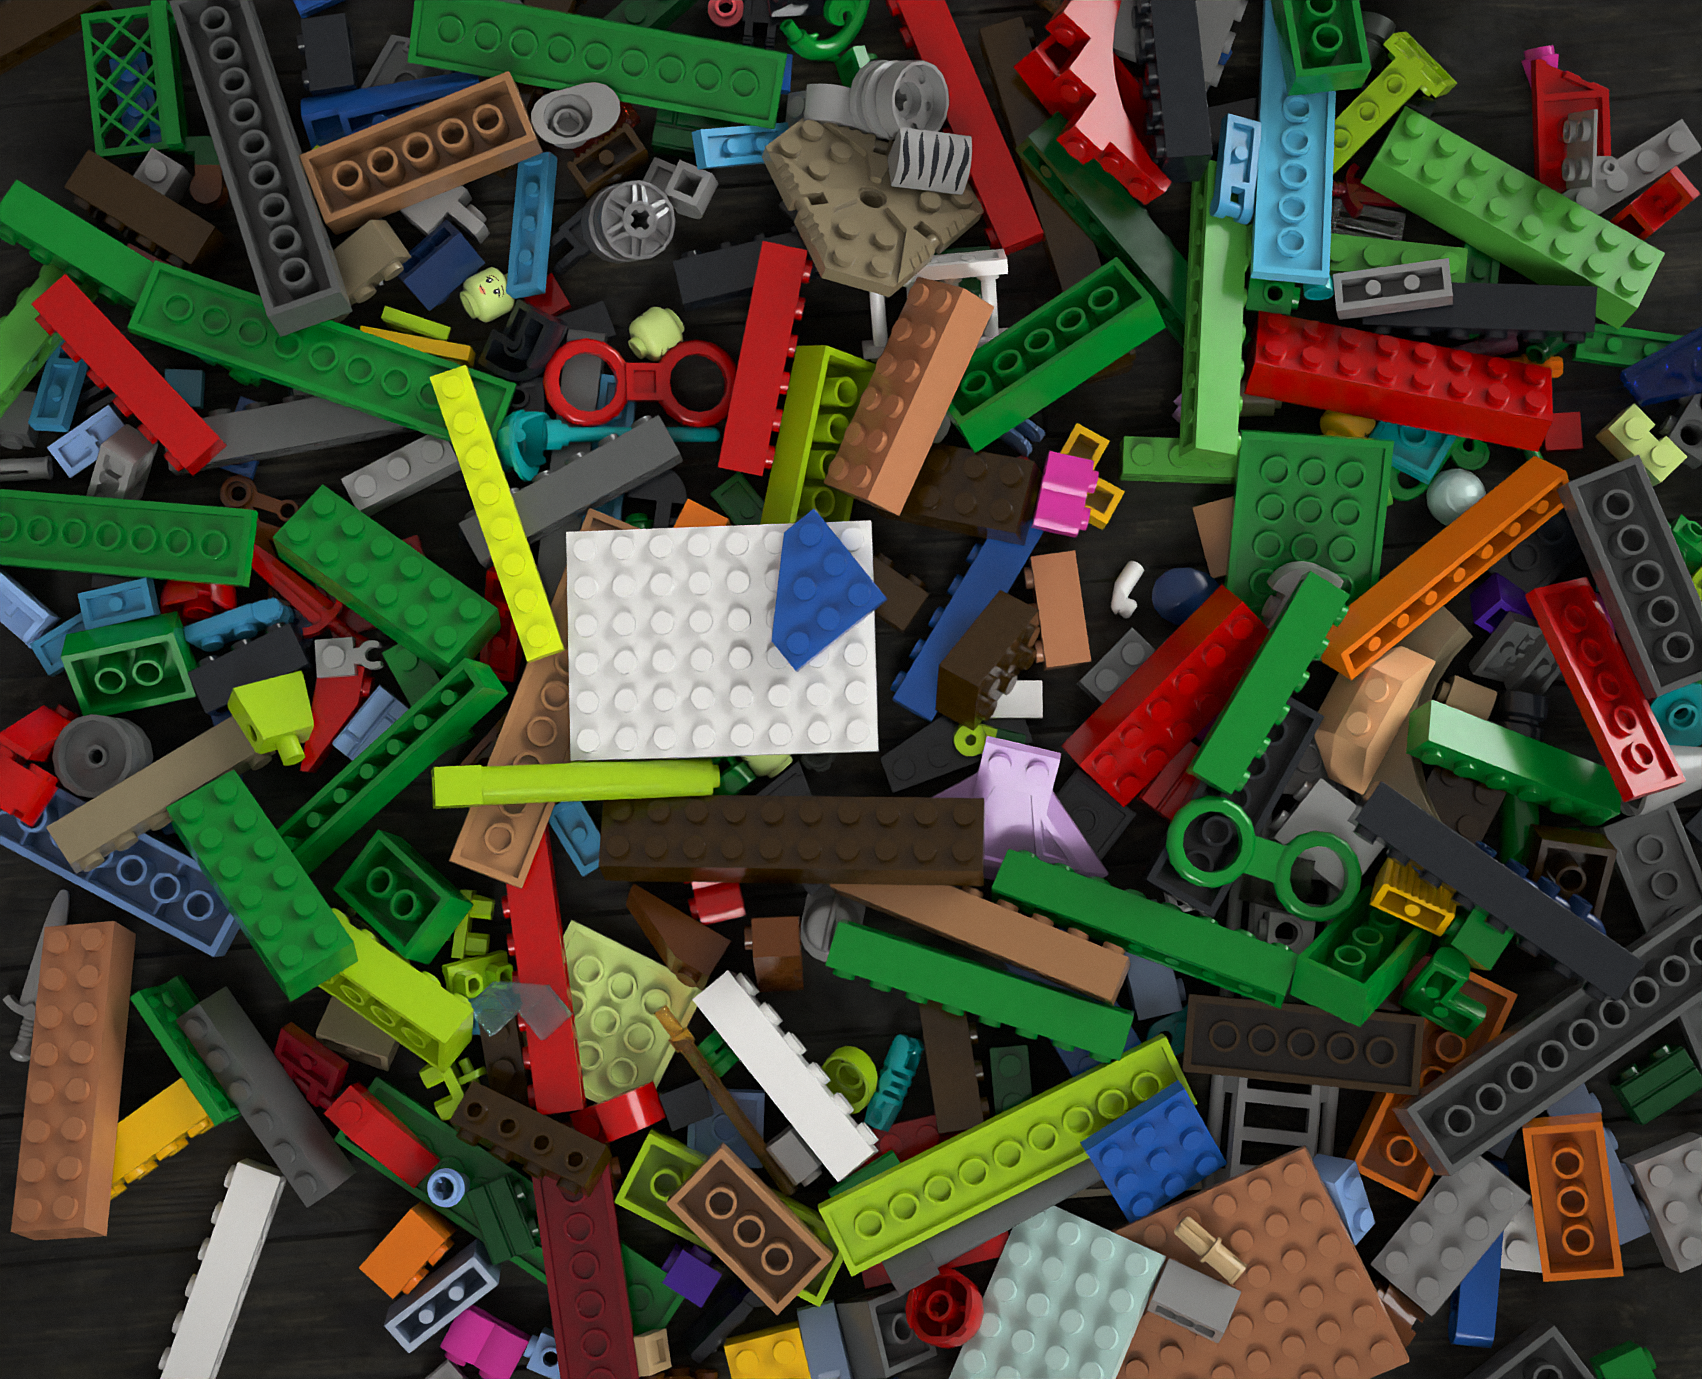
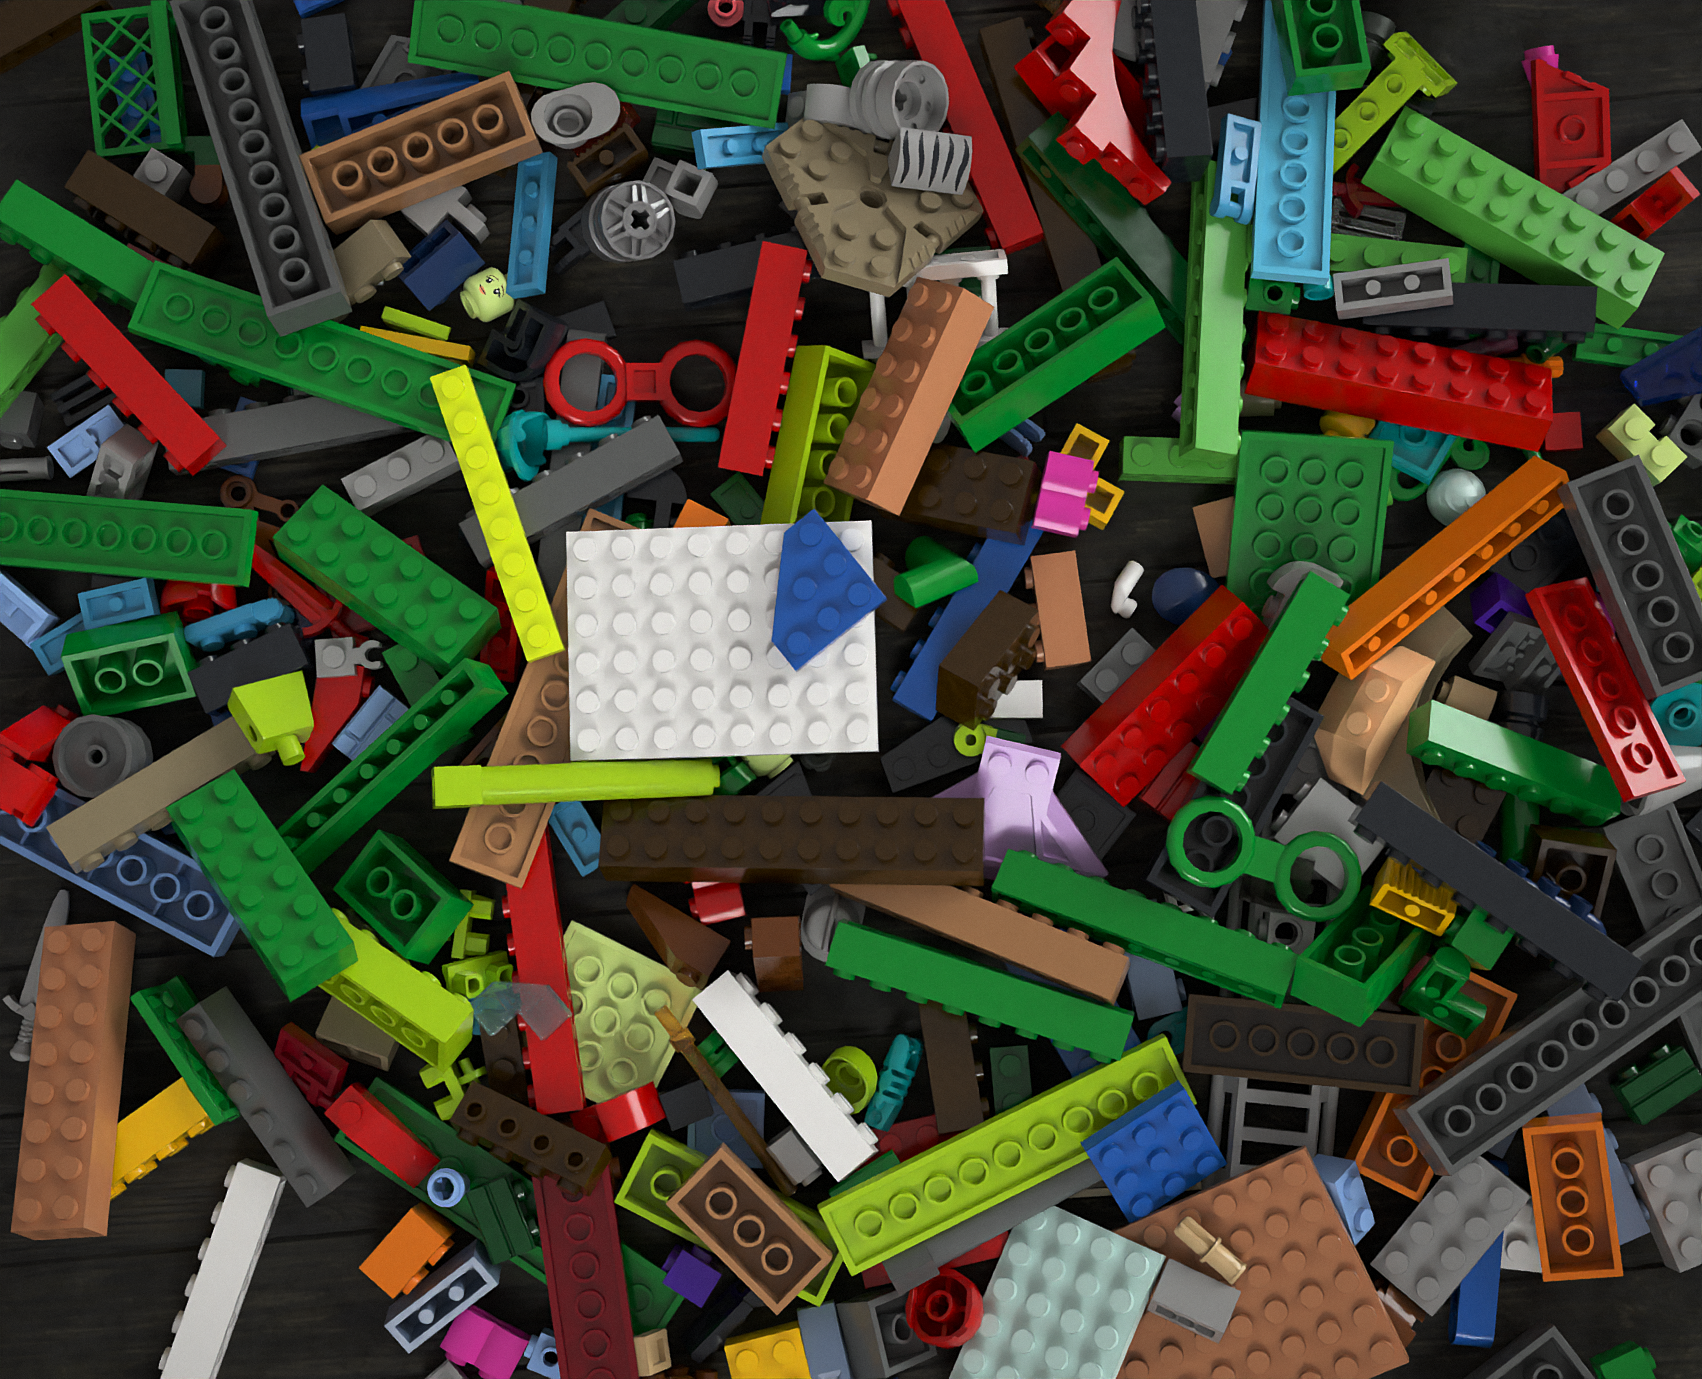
(58, 393): dark azure plate -> none
(553, 300): red tile -> none
(655, 333): yellowish green head -> none
(932, 573): none -> green brick
(1582, 164): light grey hinge -> none

